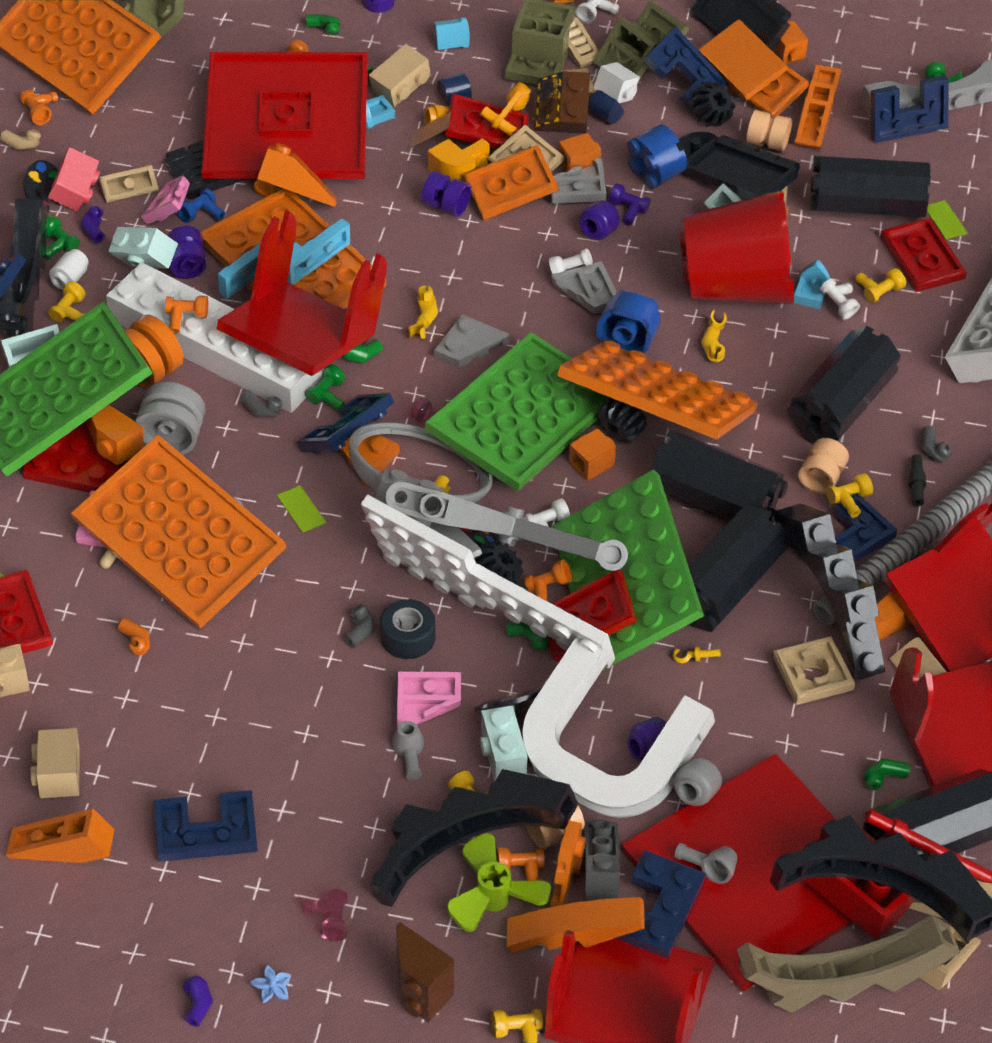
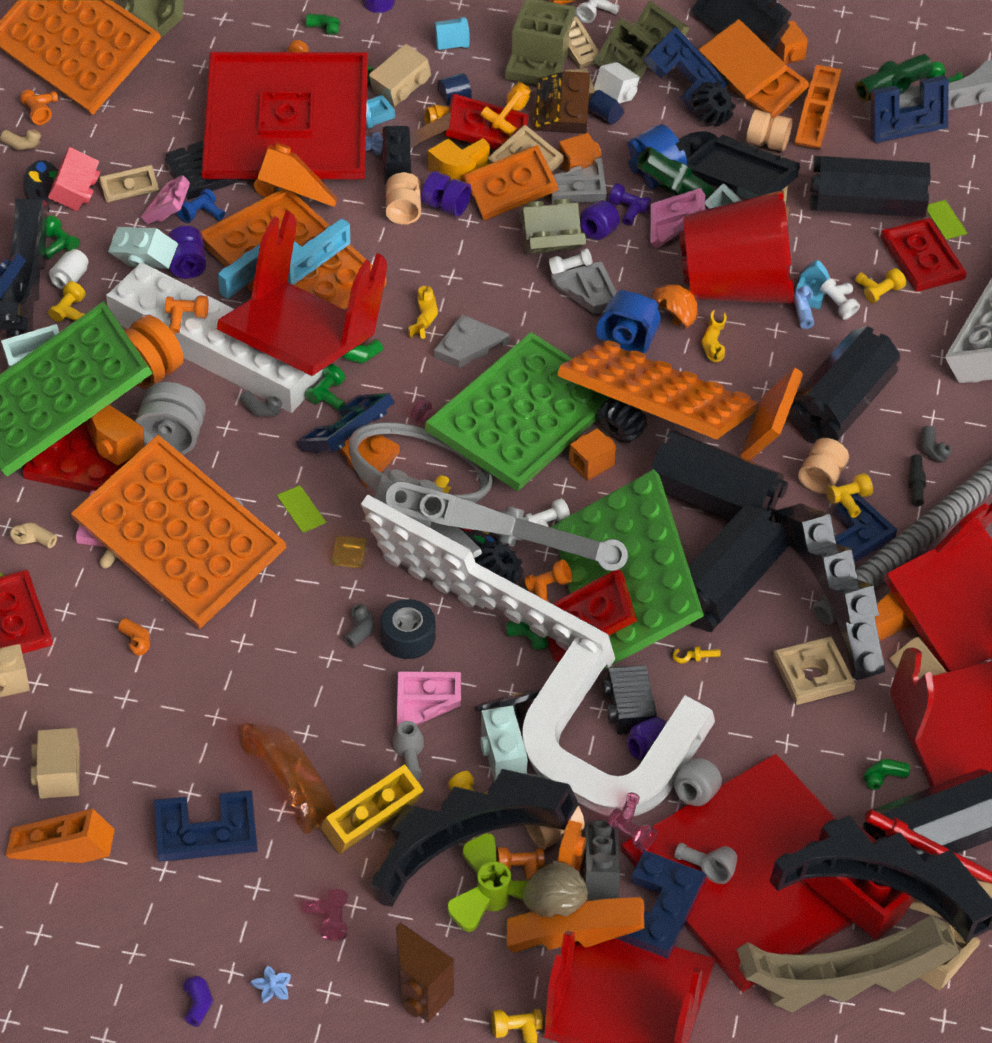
(32, 533): none -> tan arm
(91, 223): dark purple arm -> none
(292, 770): none -> clear orange windscreen
(349, 551): none -> clear yellow tile
(371, 809): none -> yellow brick
(375, 143): none -> light blue plant
(396, 151): none -> black brick
(403, 198): none -> light nougat wheel
(551, 227): none -> bracket
(555, 890): none -> dark tan hair
(629, 697): none -> black brick
(642, 836): none -> clear pink piece
(668, 215): none -> bright pink wing
(671, 174): none -> dark green piece
(678, 303): none -> orange hair
(771, 414): none -> orange tile
(802, 306): none -> light blue arm
(895, 74): none -> dark green piece

